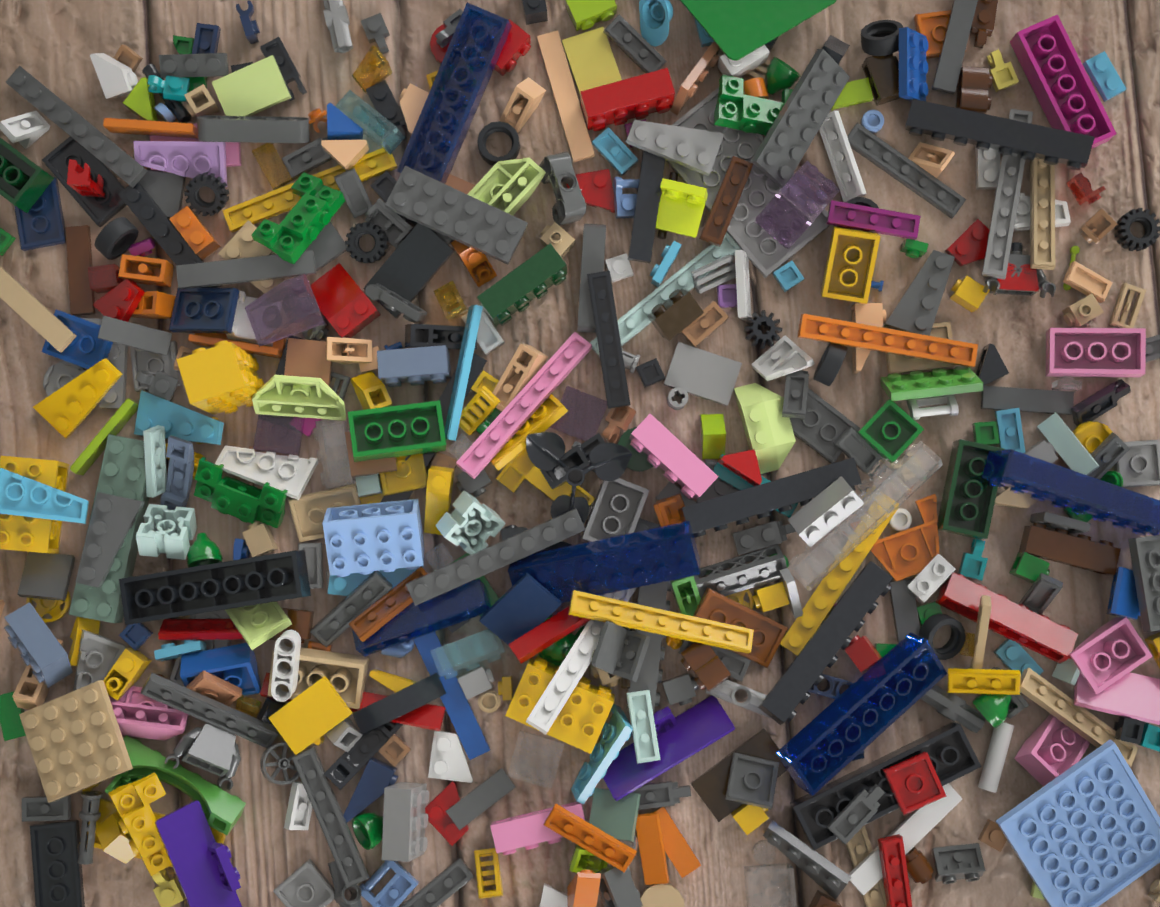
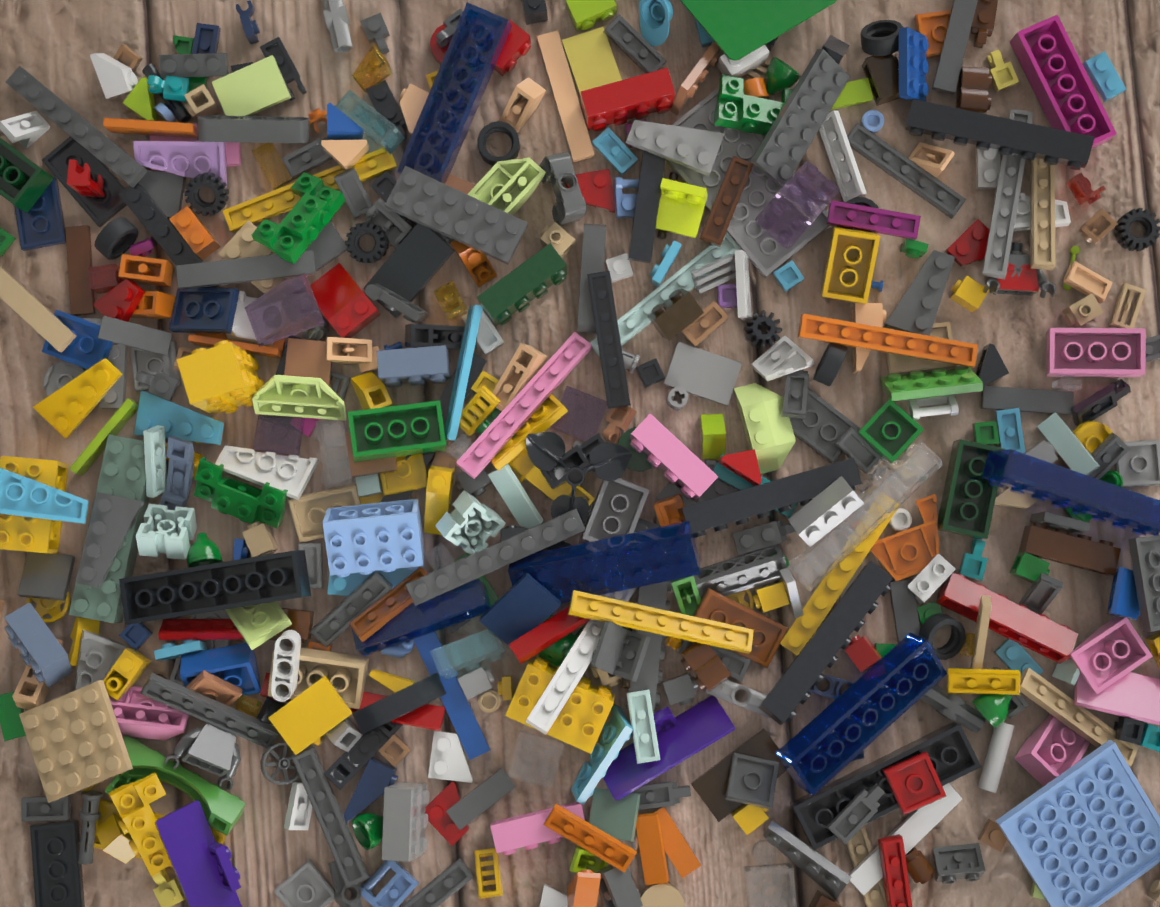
(515, 497): none -> light aqua tile

